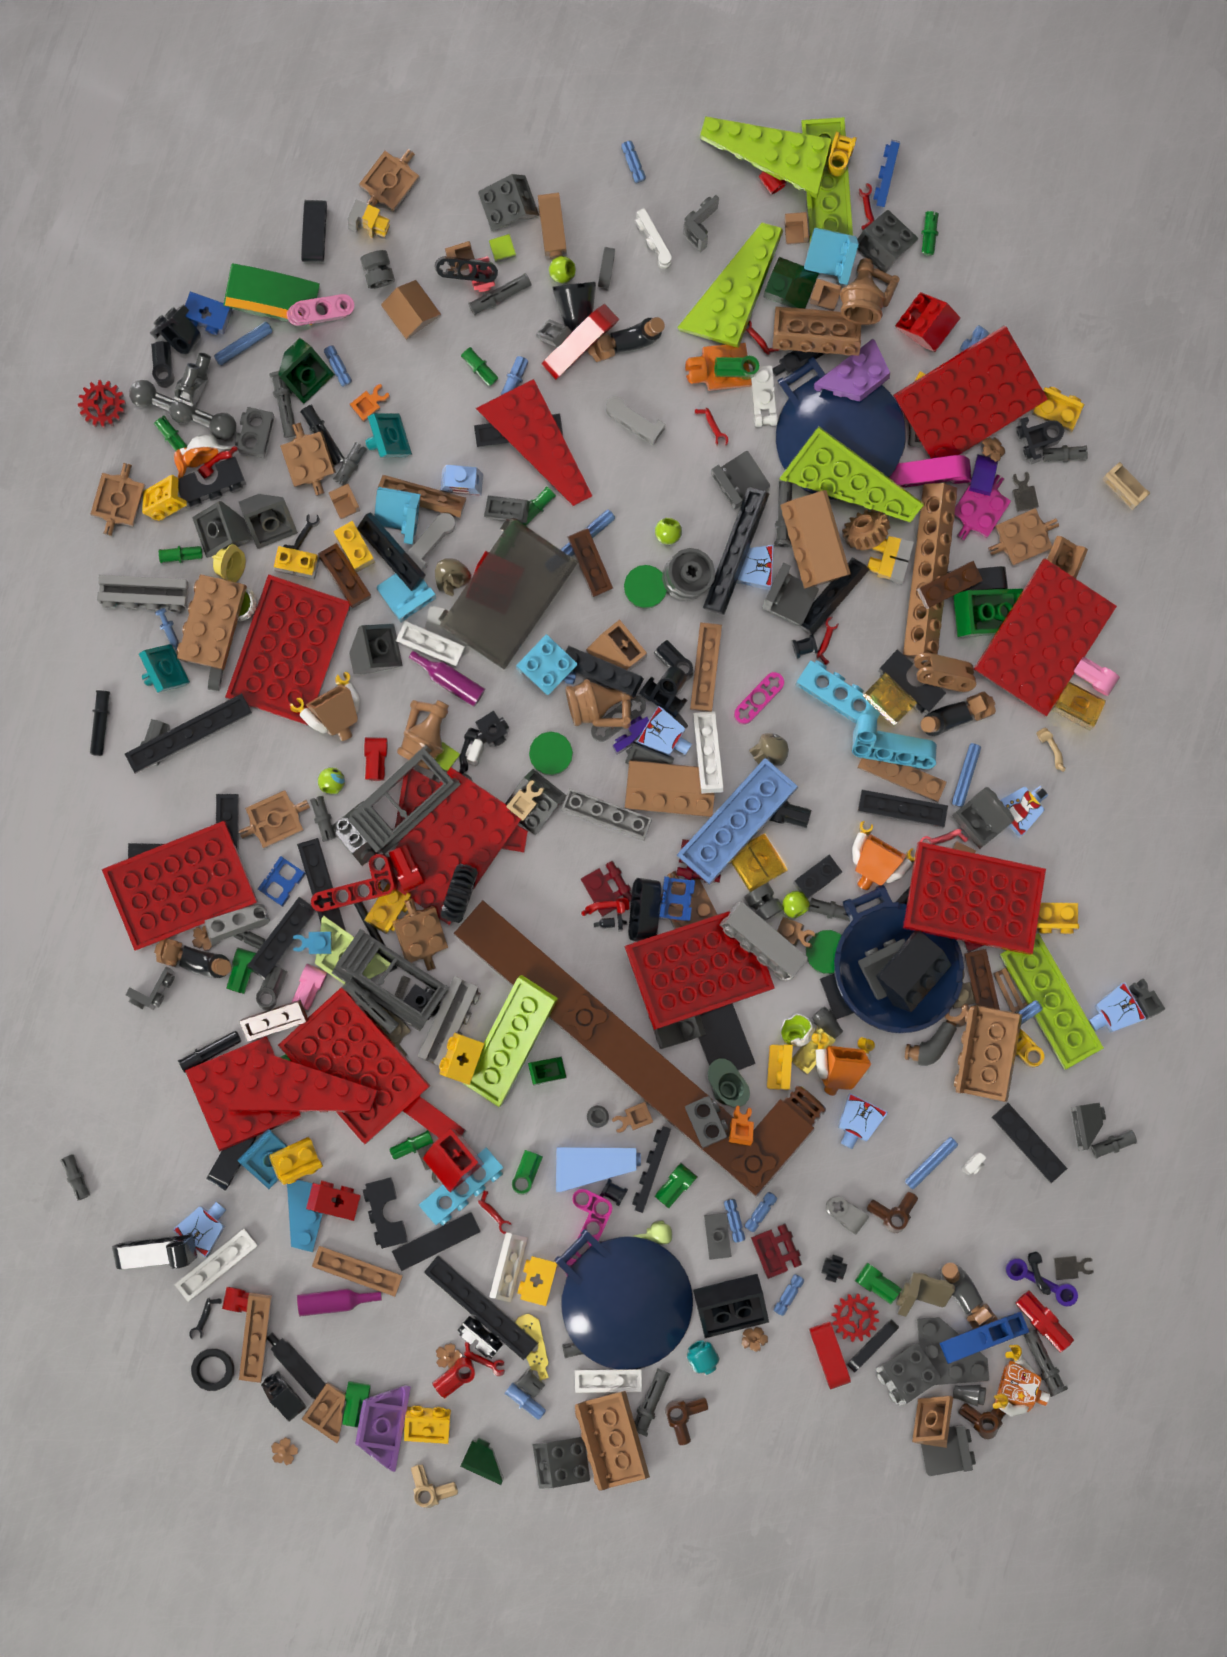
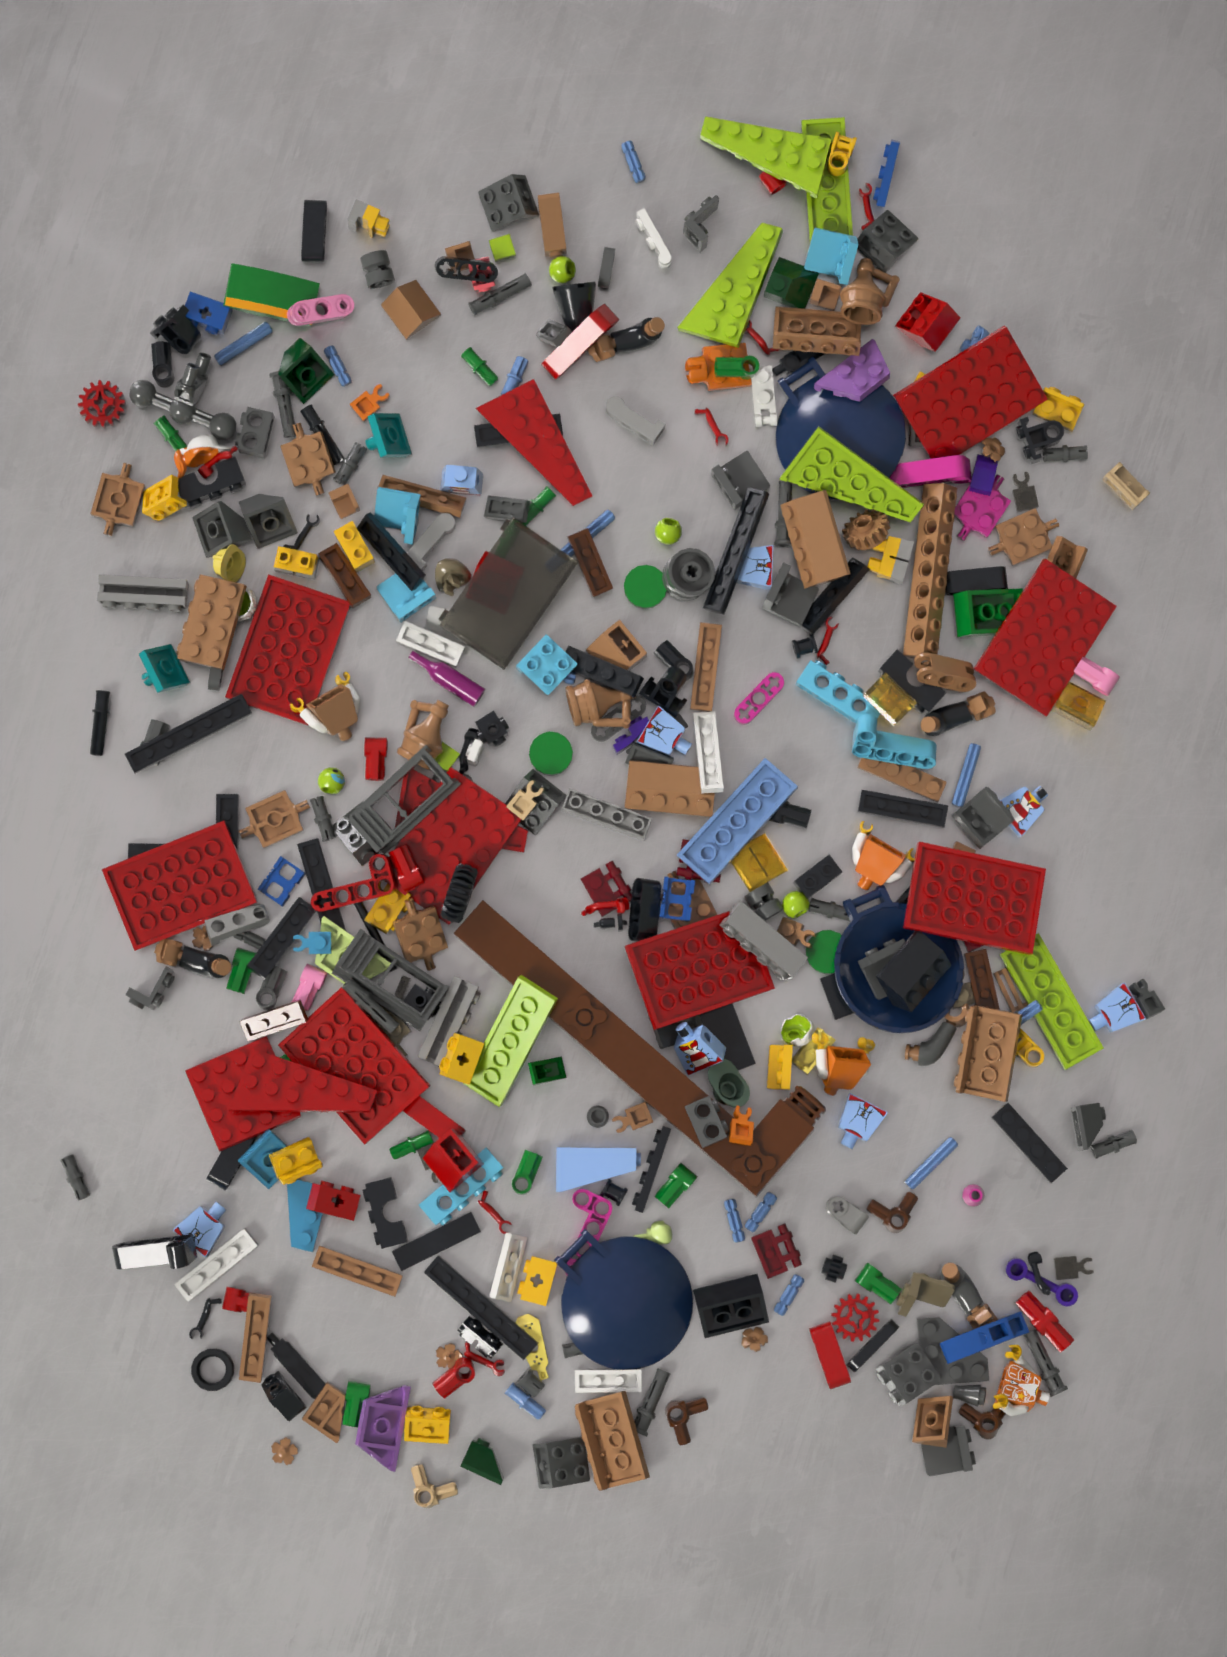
(167, 626): medium blue piece -> none
(180, 554): green axle -> none
(209, 1051): black axle -> none
(333, 1301): magenta piece -> none
(375, 649): dark grey slope -> none
(389, 180): medium nougat plate -> none
(697, 1048): none -> light blue torso
(702, 1357): teal head -> none
(717, 1236): dark grey plate -> none
(771, 747): dark tan piece -> none
(796, 228): medium nougat panel -> none
(825, 1020): dark grey cone -> none
(930, 232): green axle -> none
(946, 837): coral piece -> none
(949, 584): reddish brown plate -> none
(968, 1198): none -> dark pink cone
(974, 1164): white plate -> none
(1045, 735): tan piece -> none
(1058, 917): yellow bracket -> none

